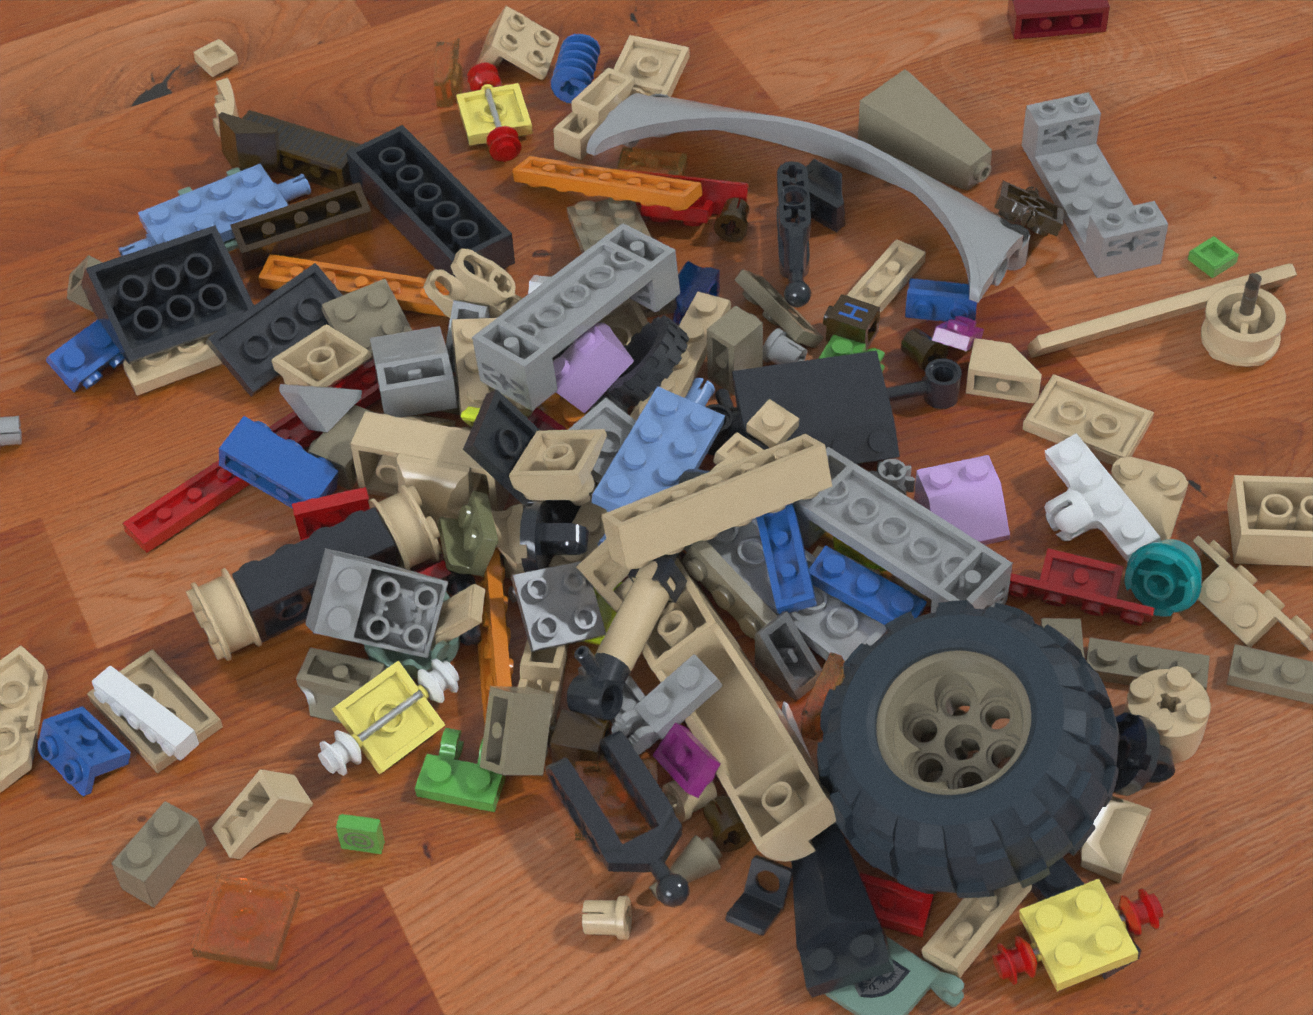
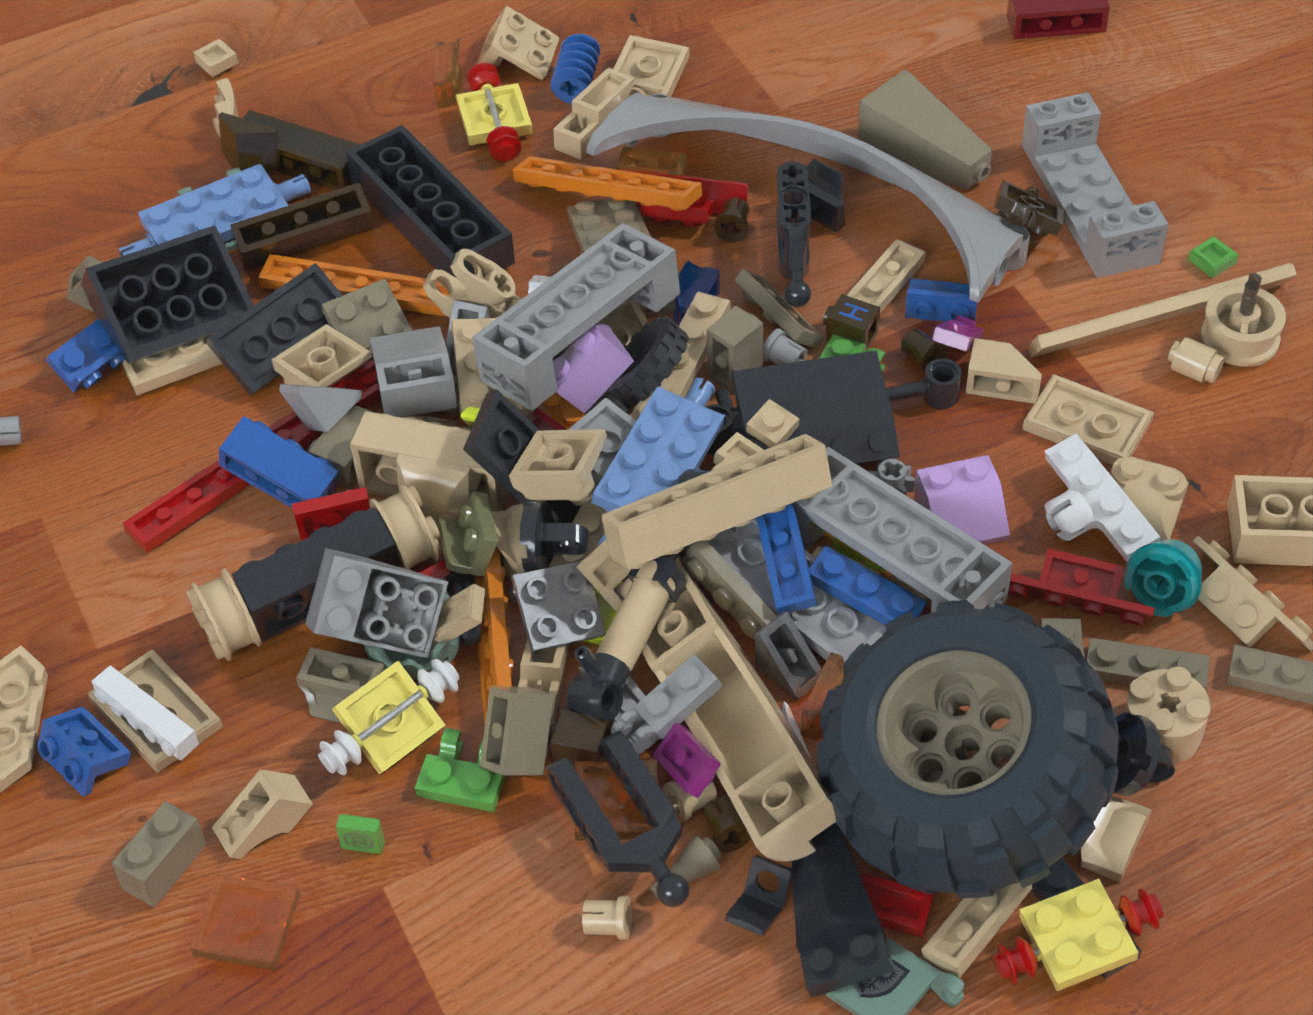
(1195, 360): none -> tan brick

